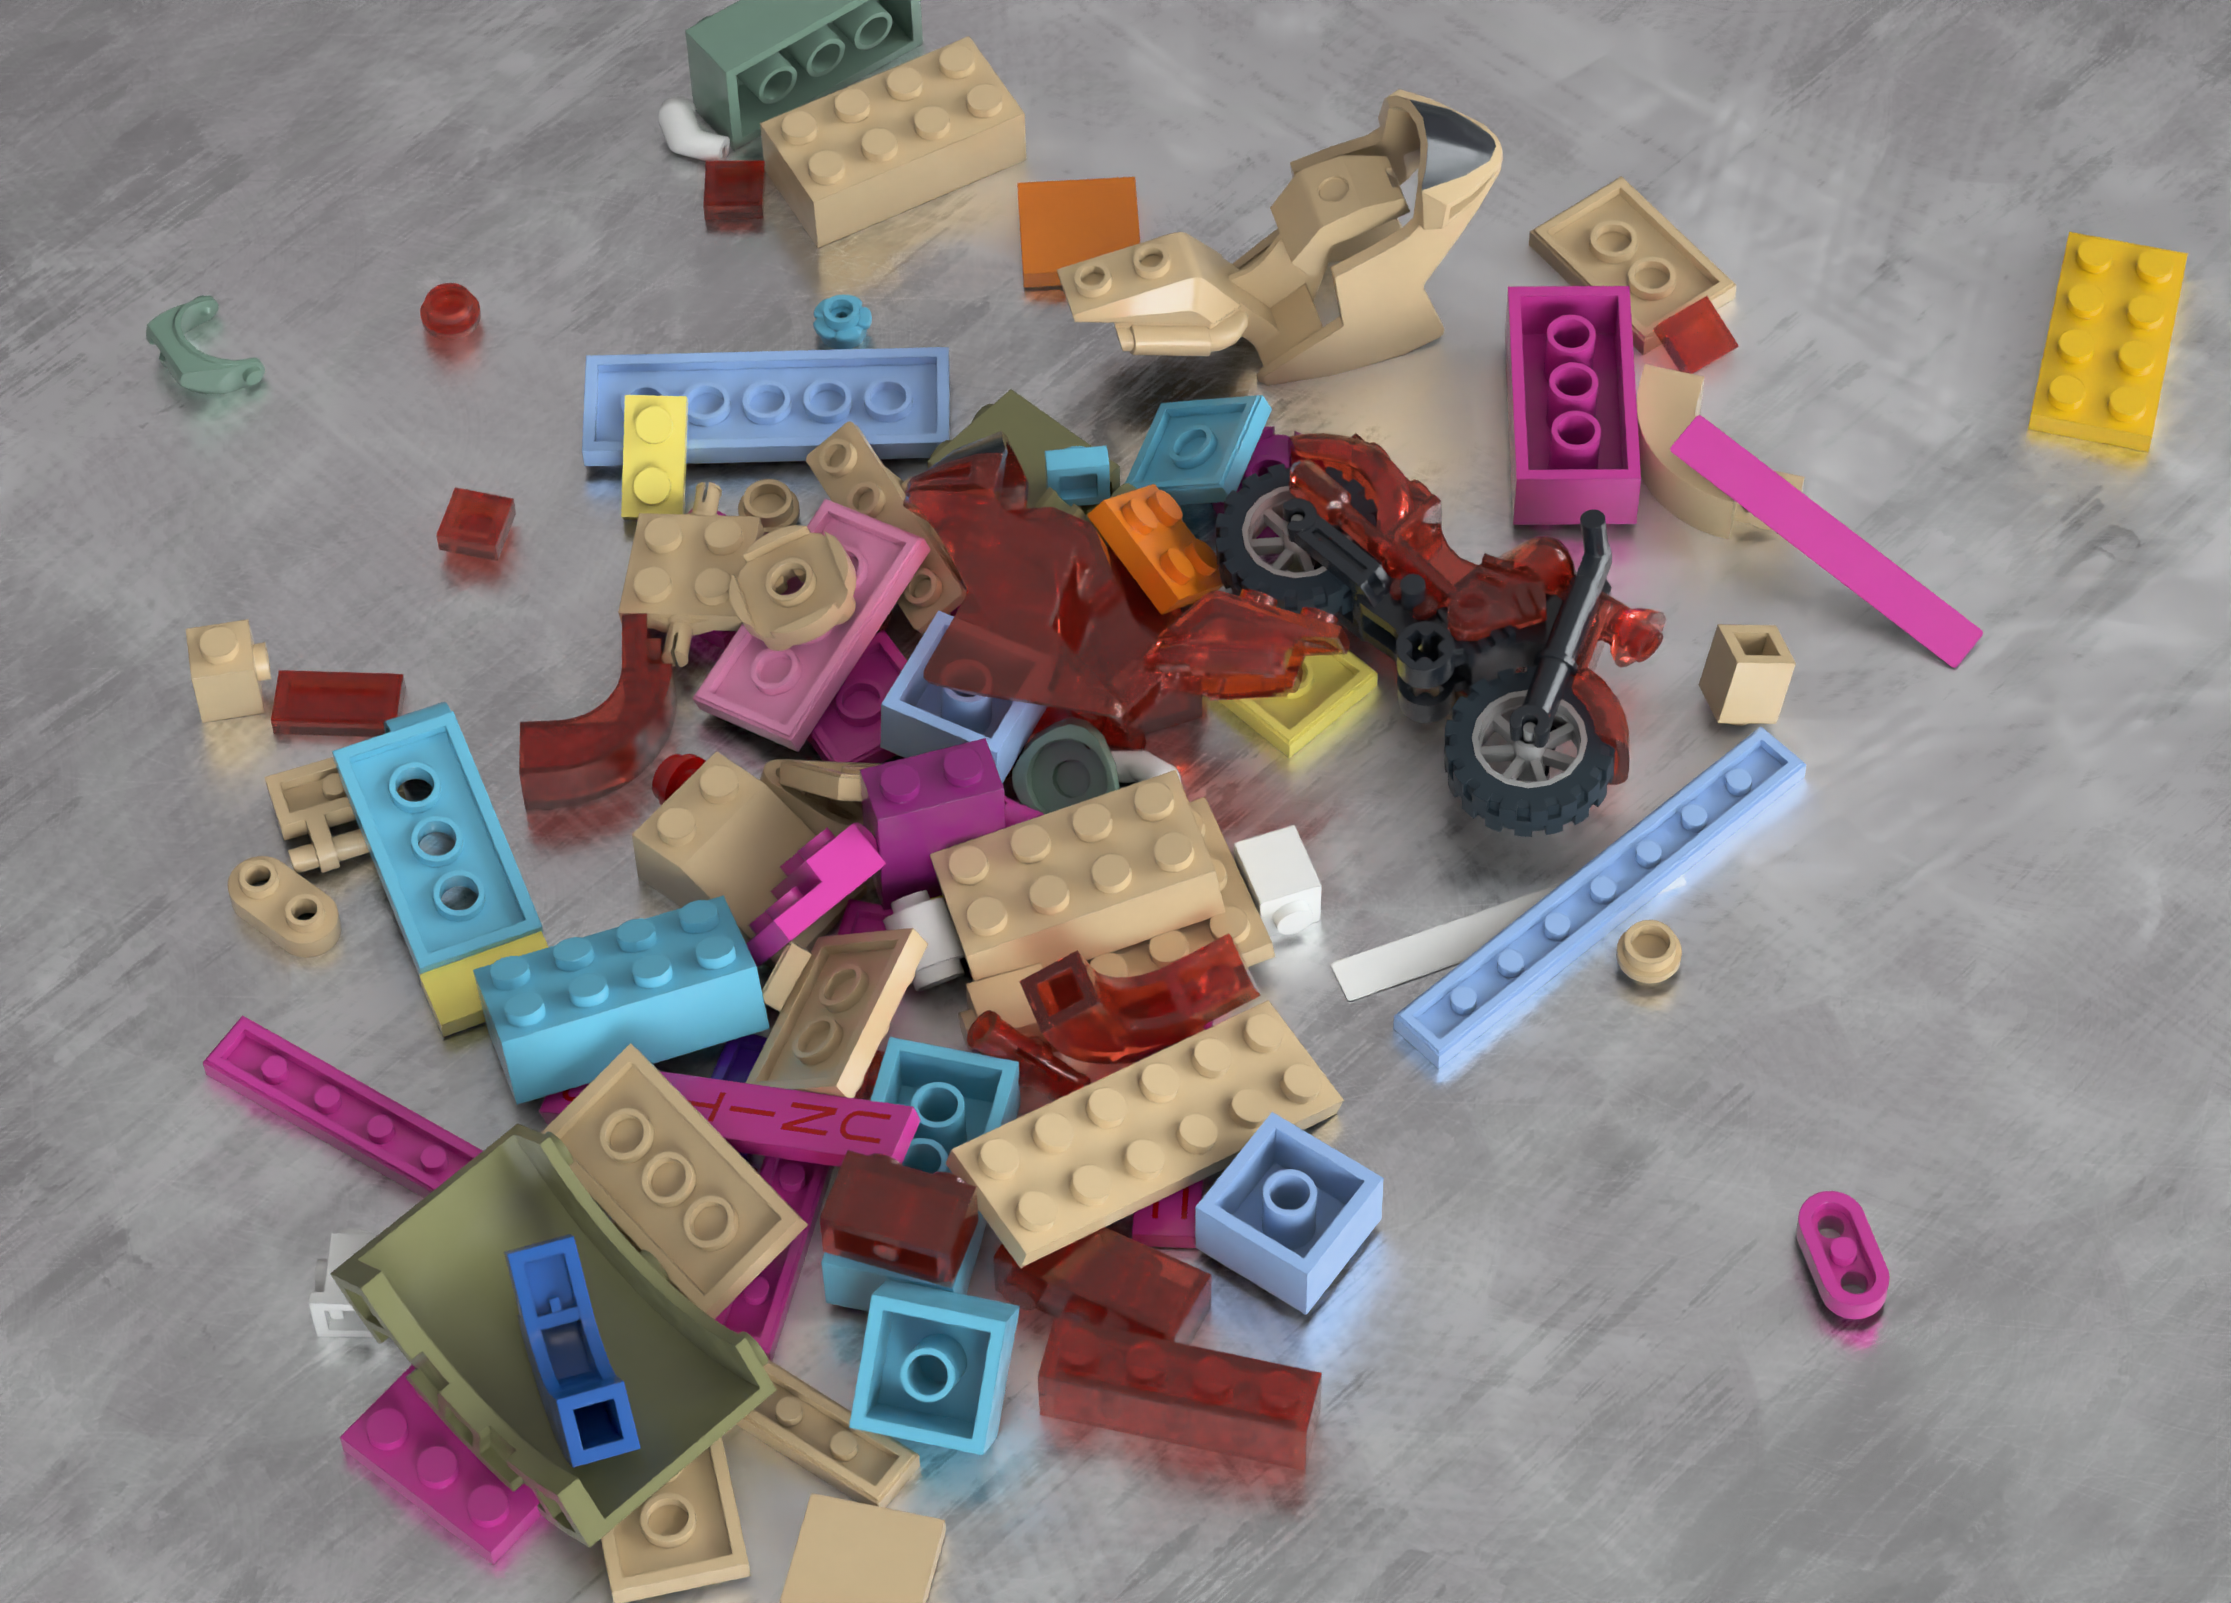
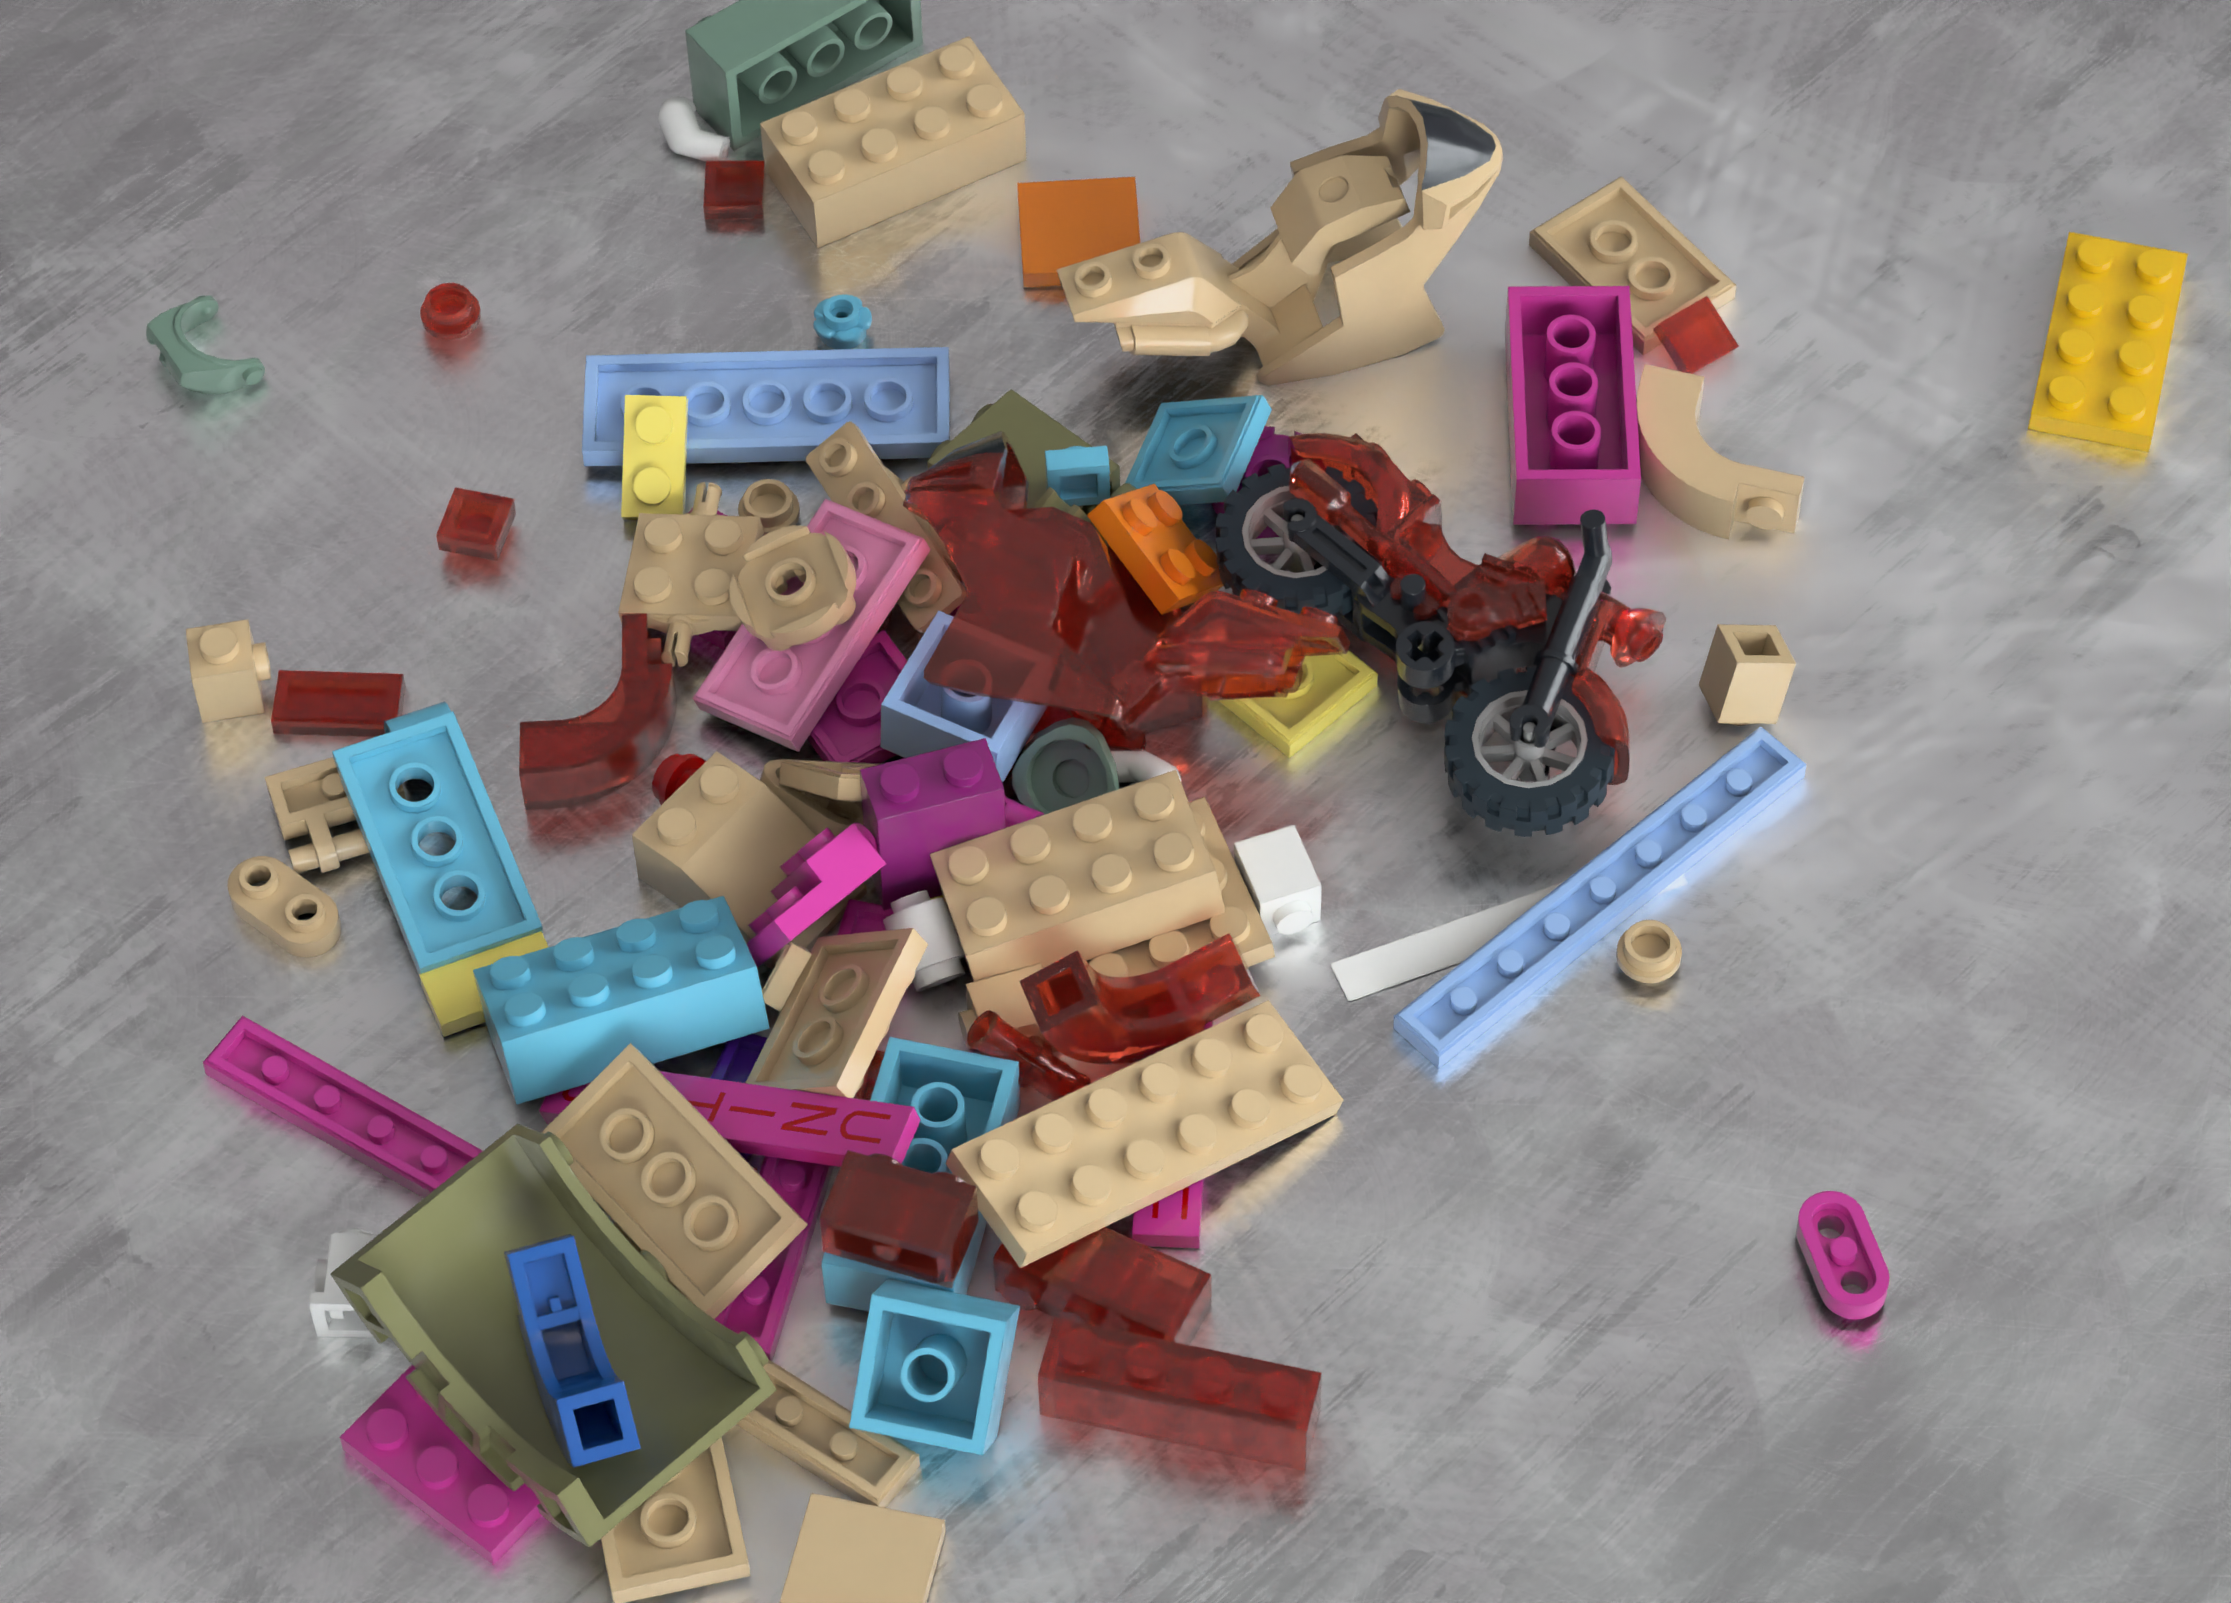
(1288, 1212): light blue brick -> none
(1826, 541): dark pink sticker -> none

